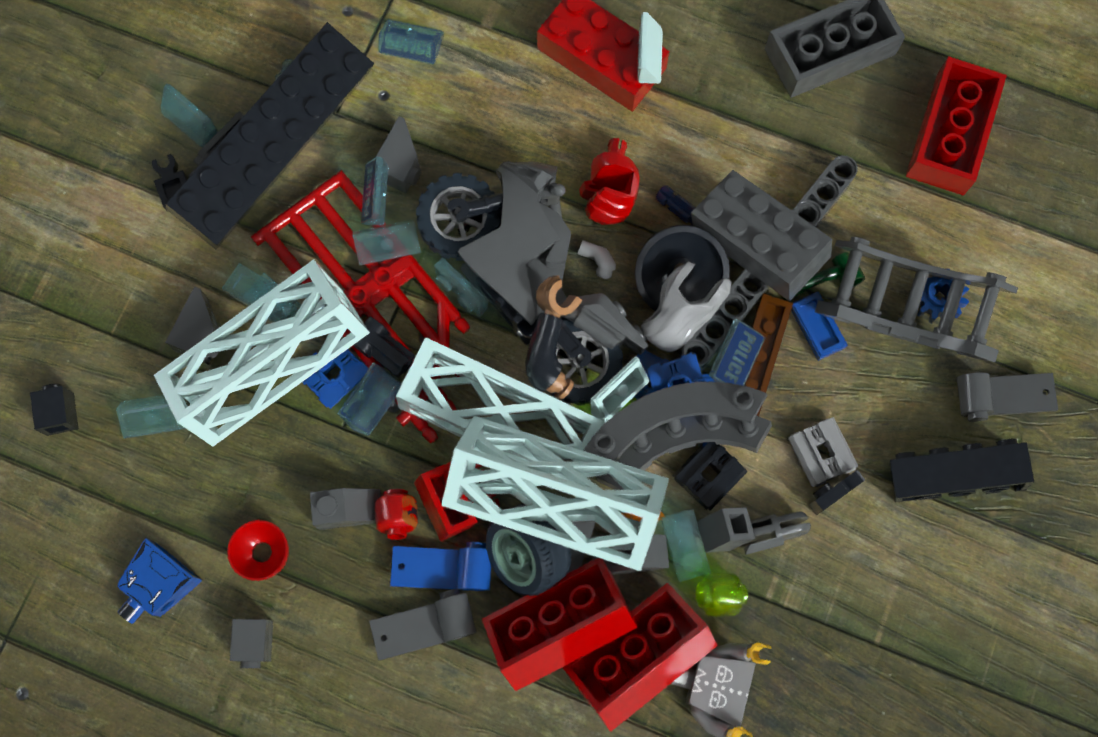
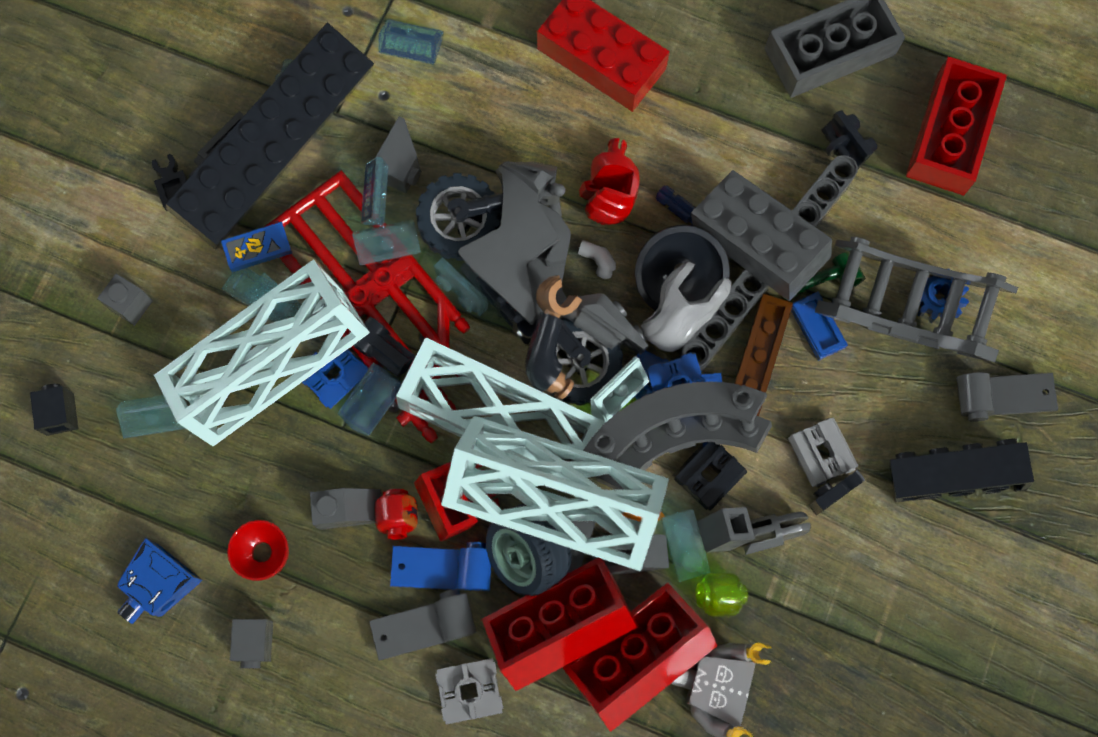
(125, 299): none -> dark grey brick
(187, 116): clear light blue slope -> none
(193, 324): dark grey slope -> none
(256, 247): none -> tile
(454, 677): none -> light grey piece
(649, 50): light aqua slope -> none
(737, 354): slope -> none
(846, 140): none -> black hips

